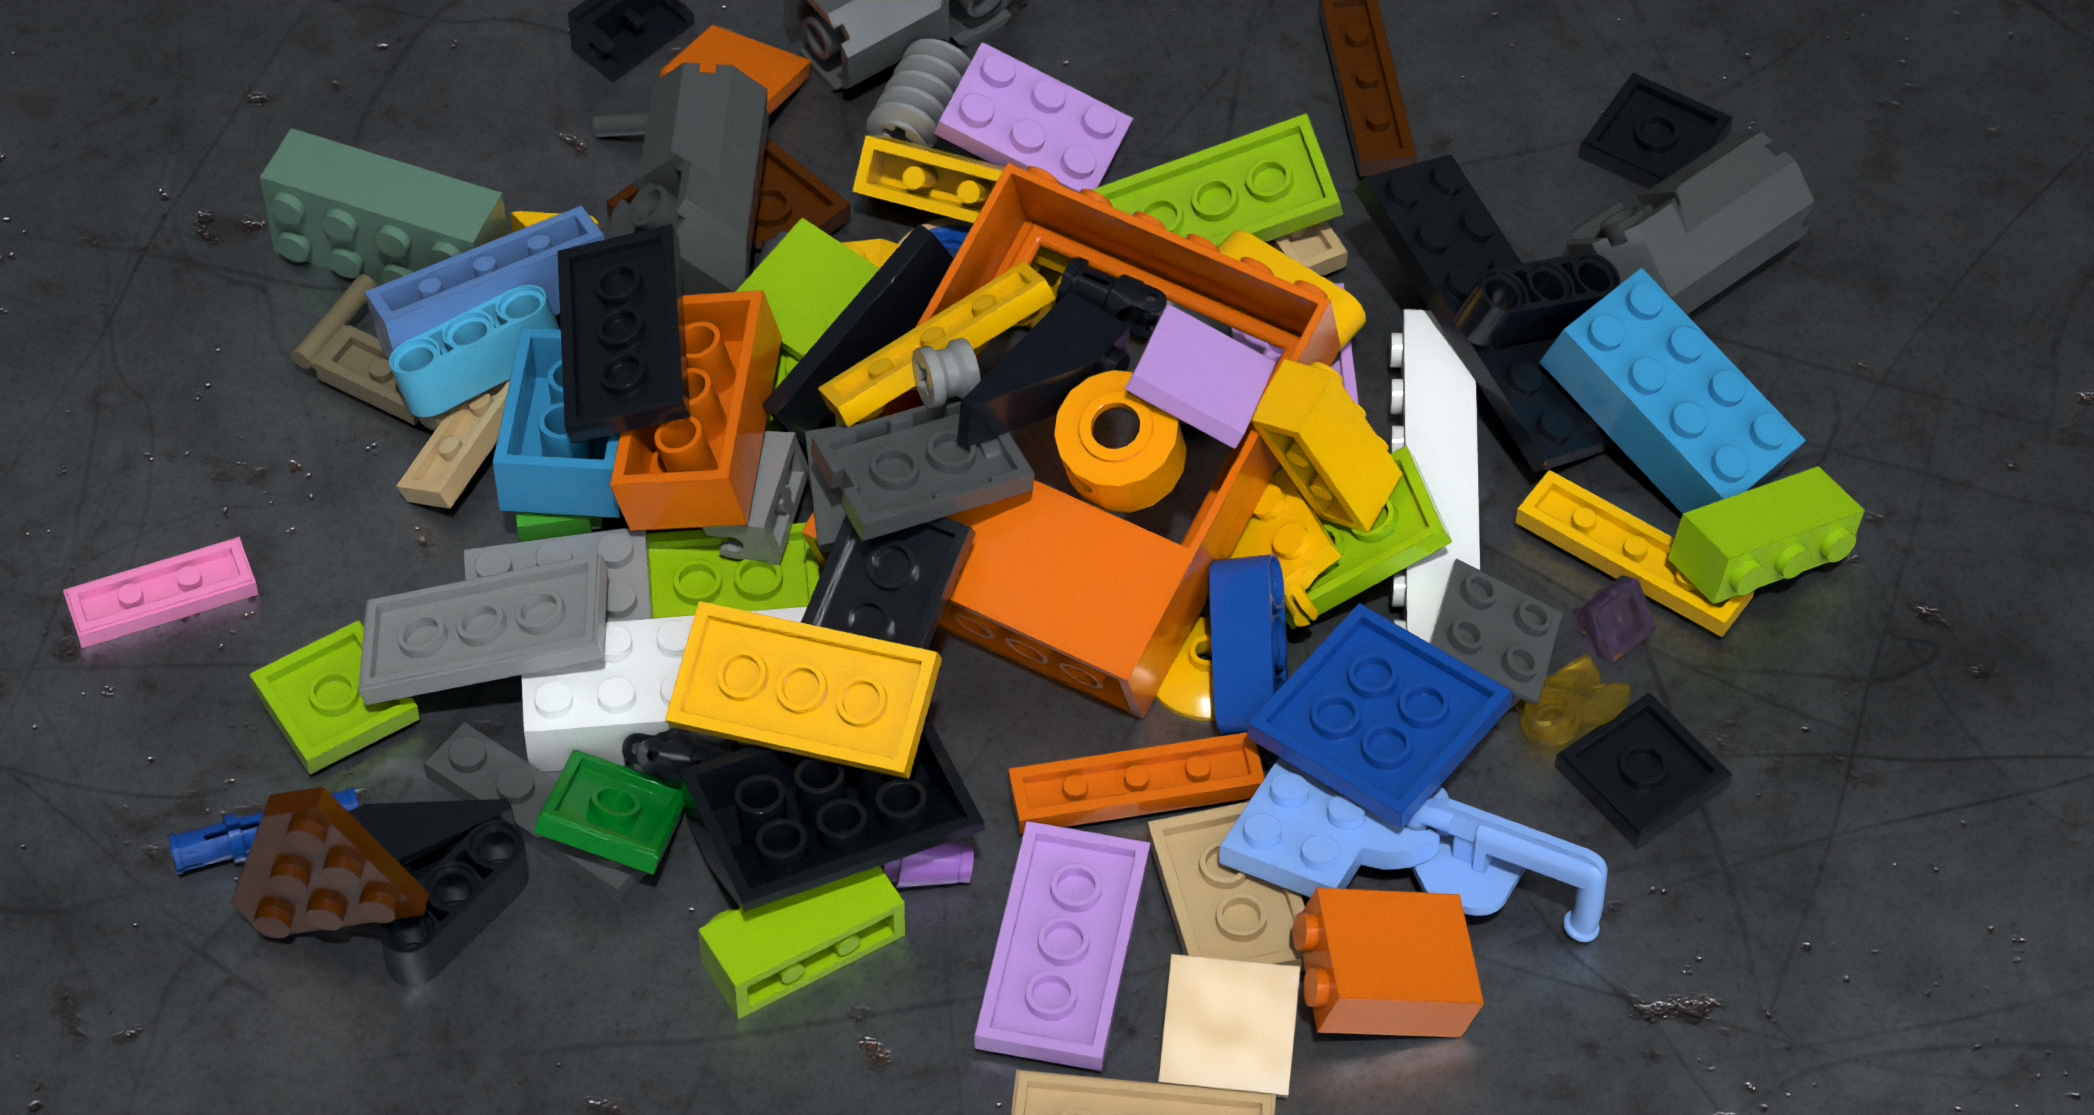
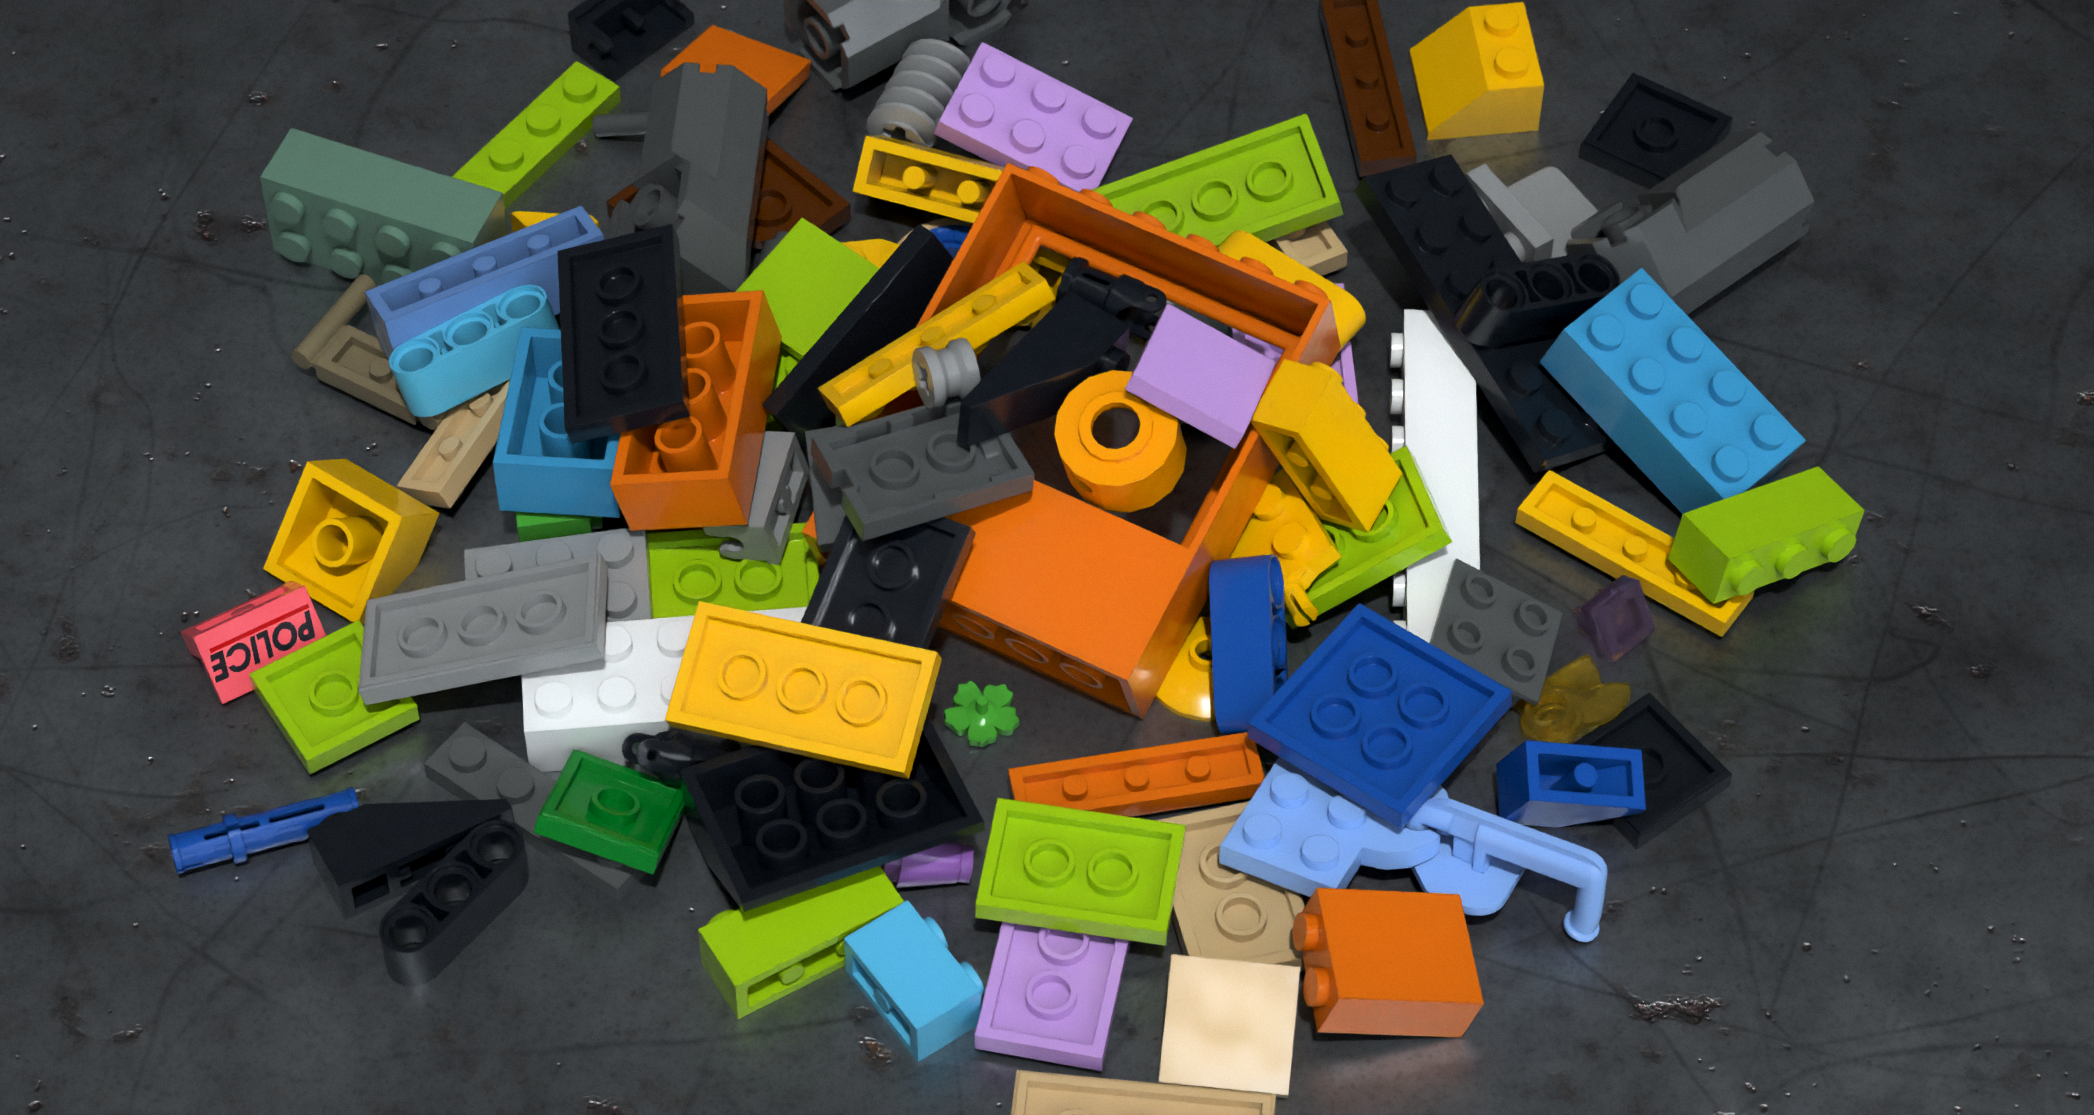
(160, 592): bright pink tile -> none
(253, 637): none -> coral panel
(320, 870): reddish brown plate -> none
(349, 536): none -> yellow slope
(541, 133): none -> lime plate
(914, 979): none -> medium azure brick
(982, 714): none -> bright green plant
(1080, 871): none -> lime plate
(1479, 74): none -> yellow slope
(1535, 211): none -> light grey bracket
(1569, 783): none -> blue slope

